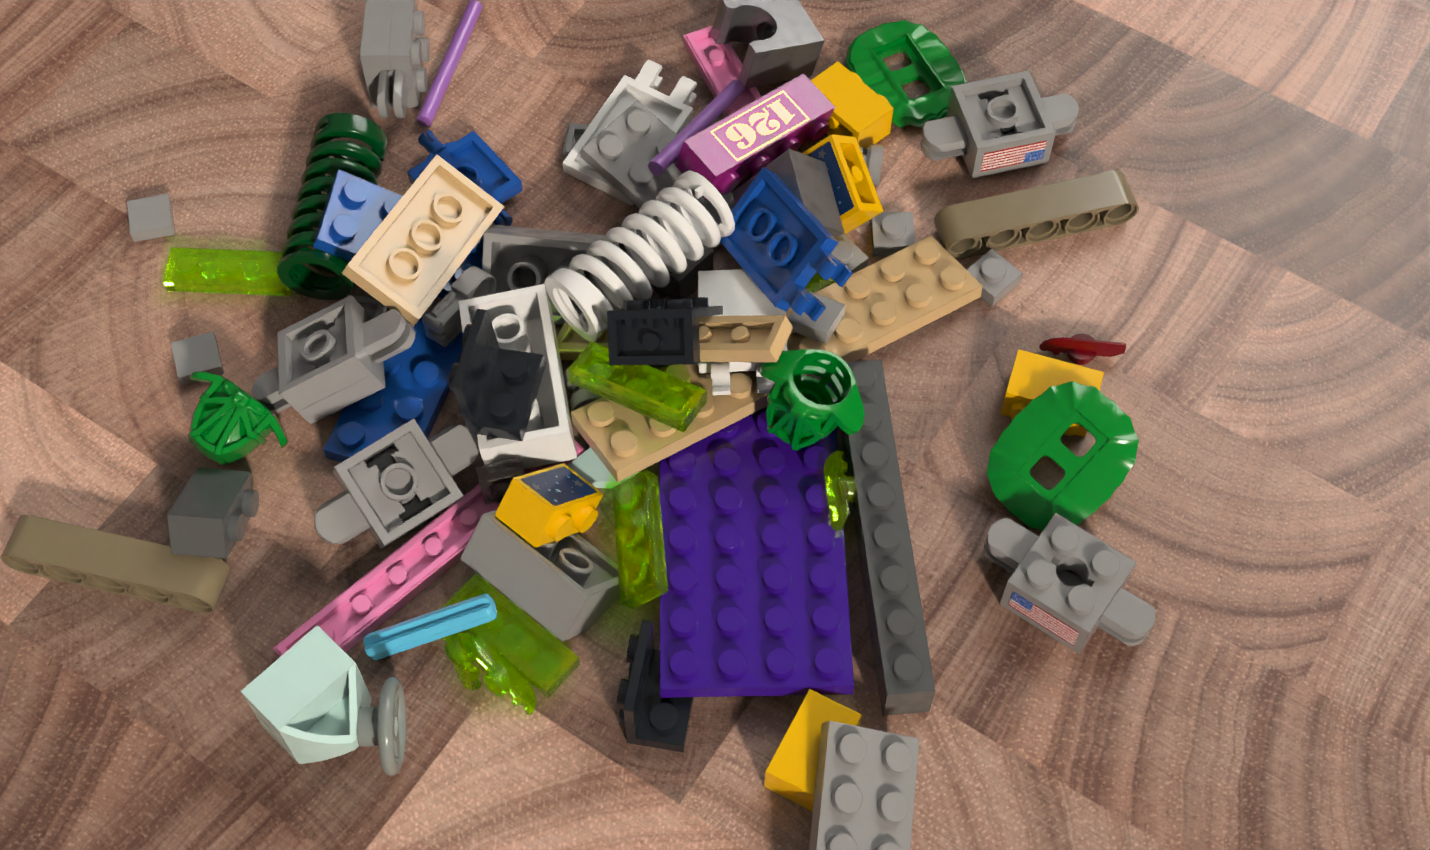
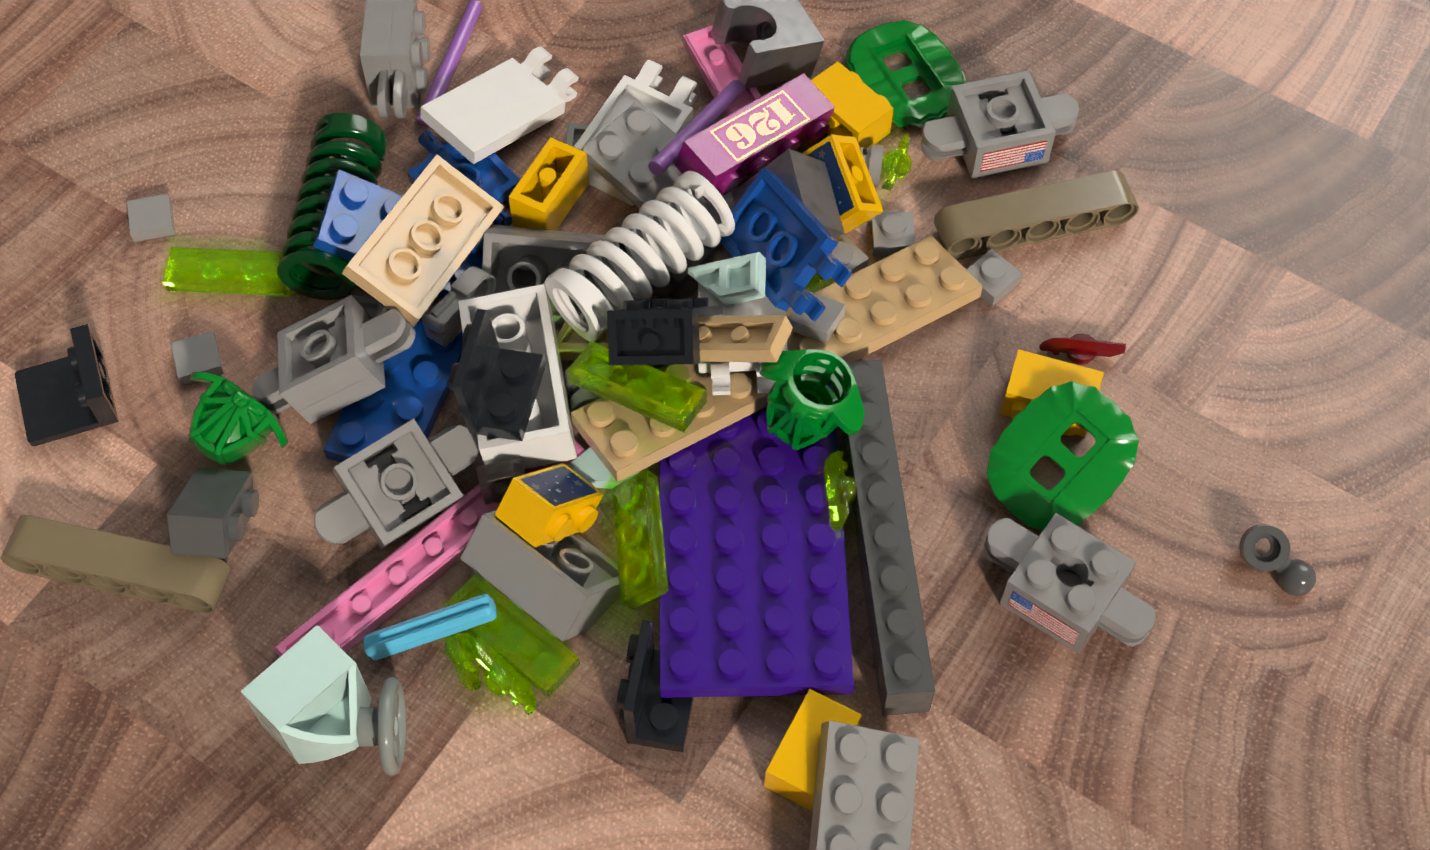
(67, 392): none -> black bracket
(500, 105): none -> white tile
(549, 187): none -> yellow brick
(734, 278): none -> light aqua tile
(896, 163): none -> clear neon green piece
(1294, 575): none -> dark grey plate

